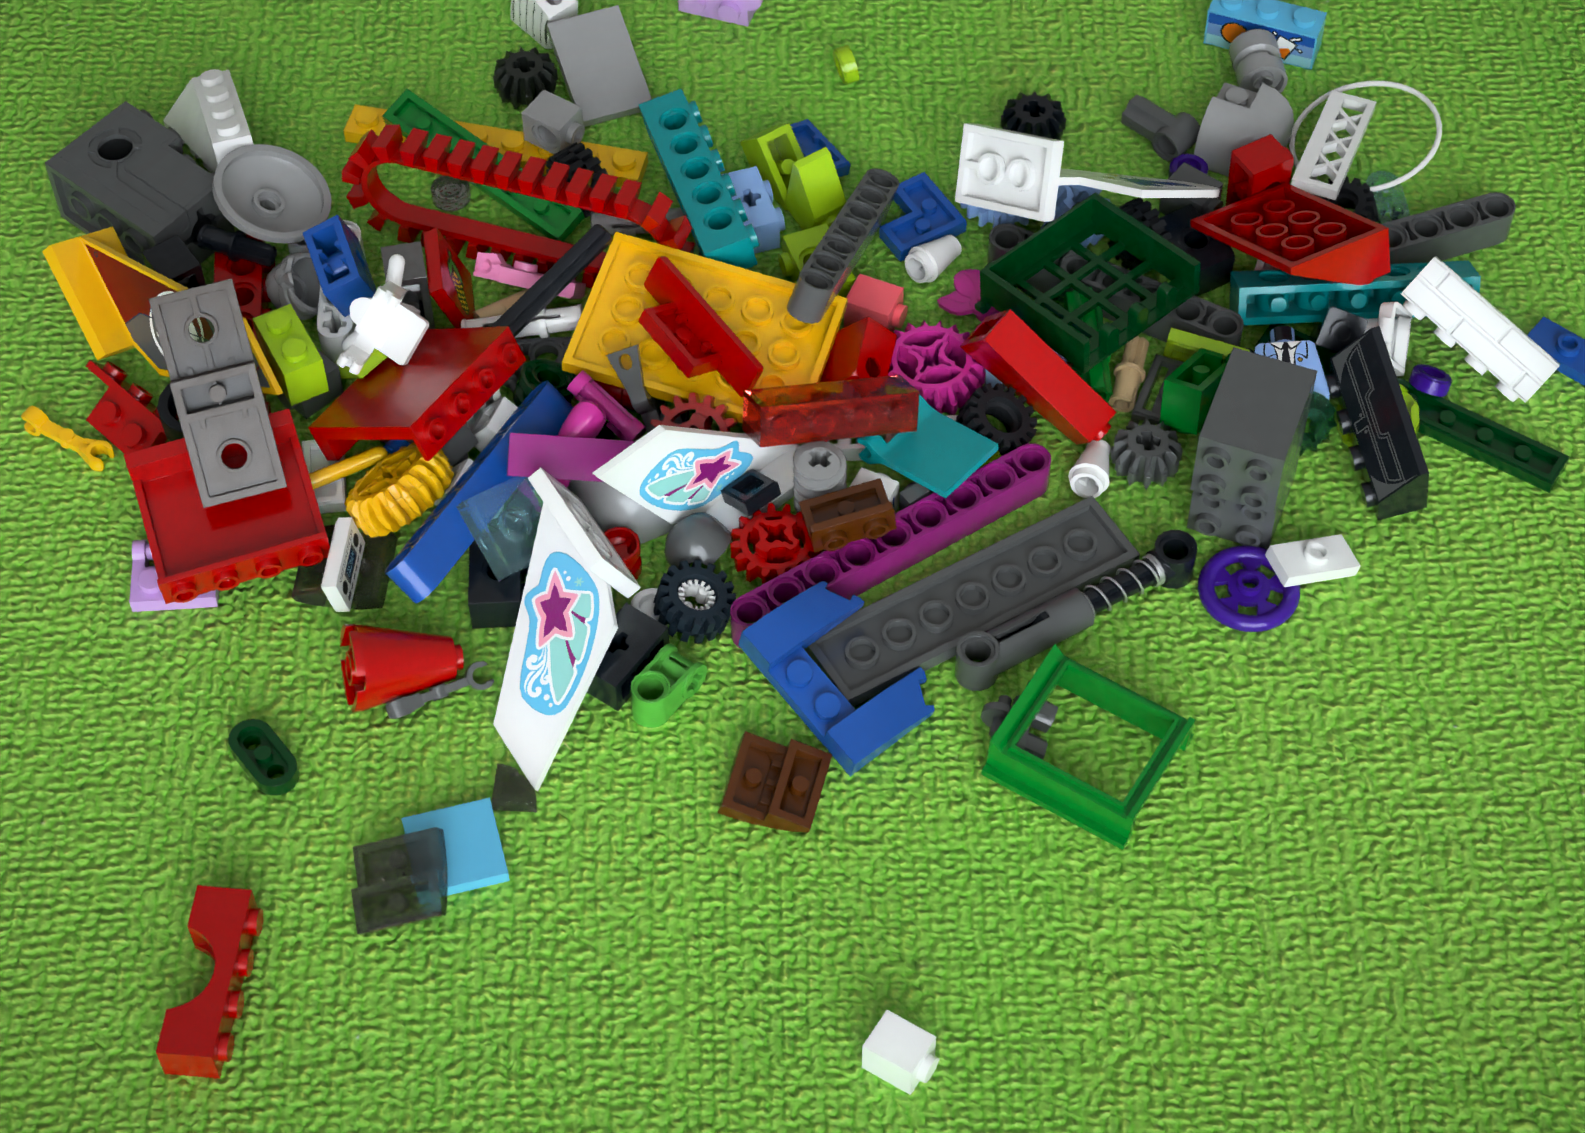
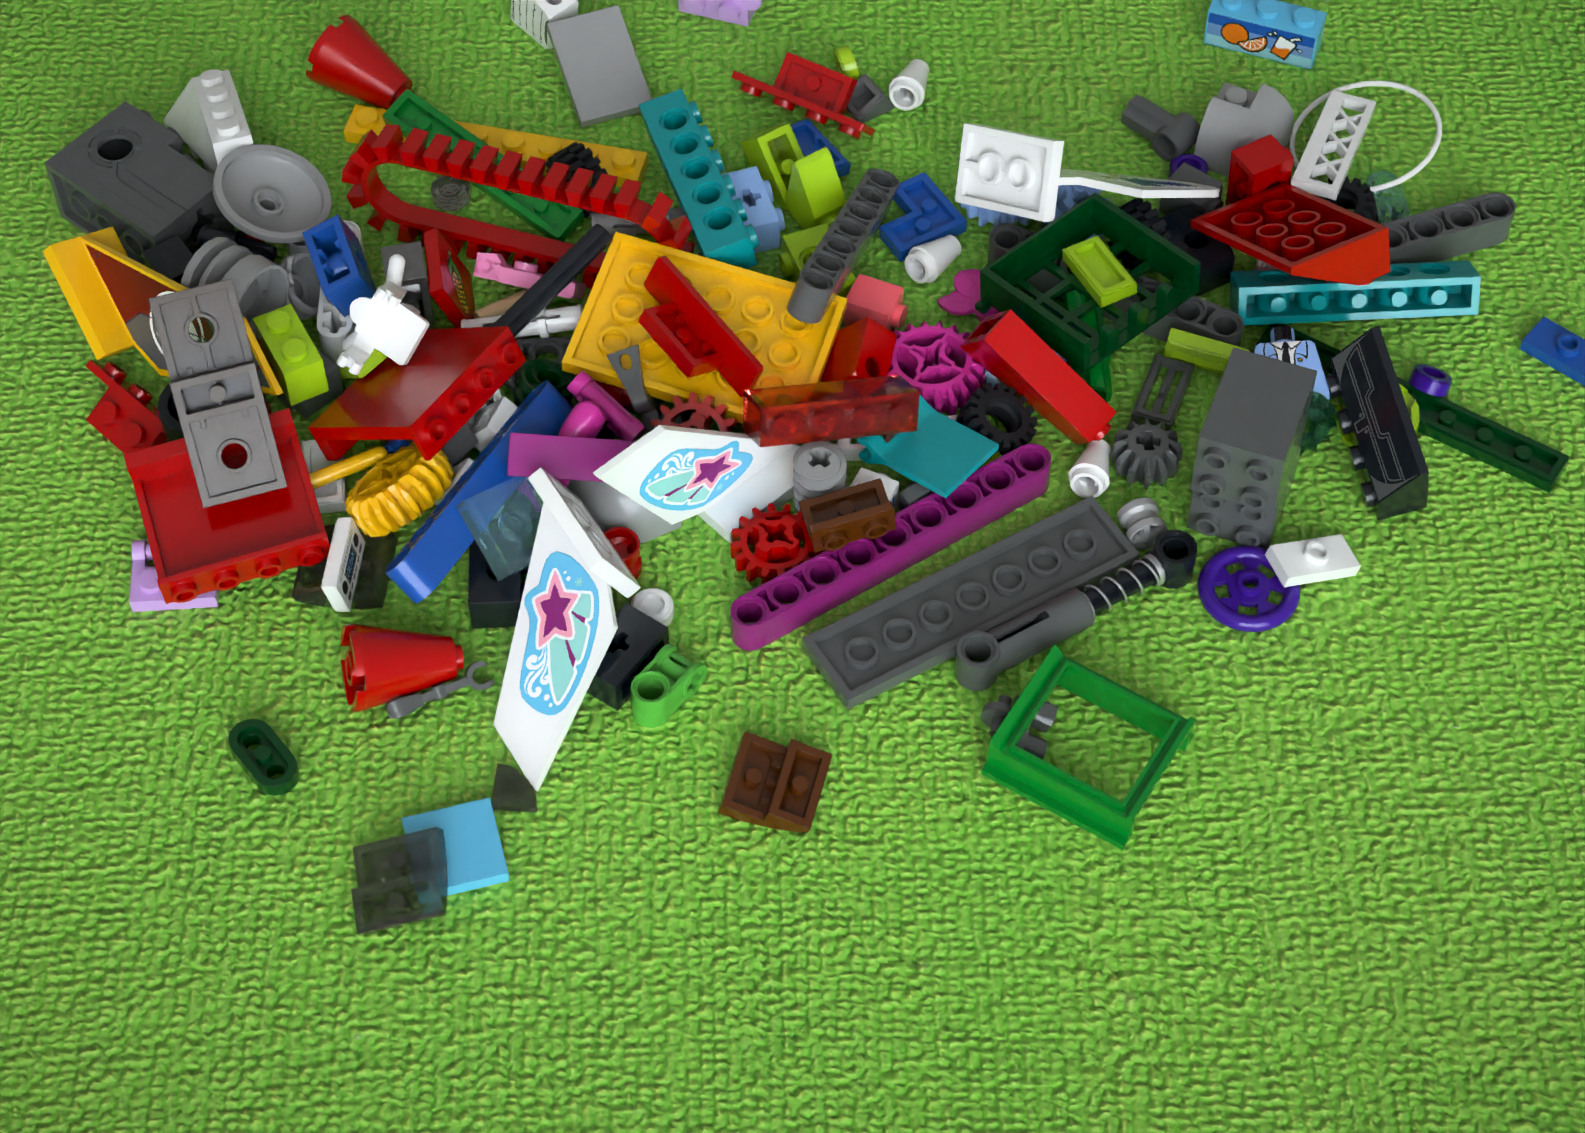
(87, 448): yellow piece -> none
(198, 1033): red arch -> none
(257, 280): none -> light grey wheel
(356, 65): none -> red cone
(524, 76): pearl dark grey gear -> none
(552, 122): light grey brick -> none
(696, 538): dark grey hair -> none
(707, 590): black bush -> none
(750, 492): black tile -> none
(812, 88): none -> red bracket
(848, 733): blue wedge -> none
(868, 100): none -> dark grey slope
(900, 1052): white brick -> none
(909, 86): none -> white cone
(1034, 116): black gear -> none
(1099, 271): none -> lime tile
(1129, 375): tan axle -> none
(1141, 522): none -> light grey wheel
(1191, 390): green hinge -> none
(1257, 61): light grey wheel -> none
(1338, 329): black bracket -> none
(1395, 332): white piece -> none
(1479, 329): white brick -> none

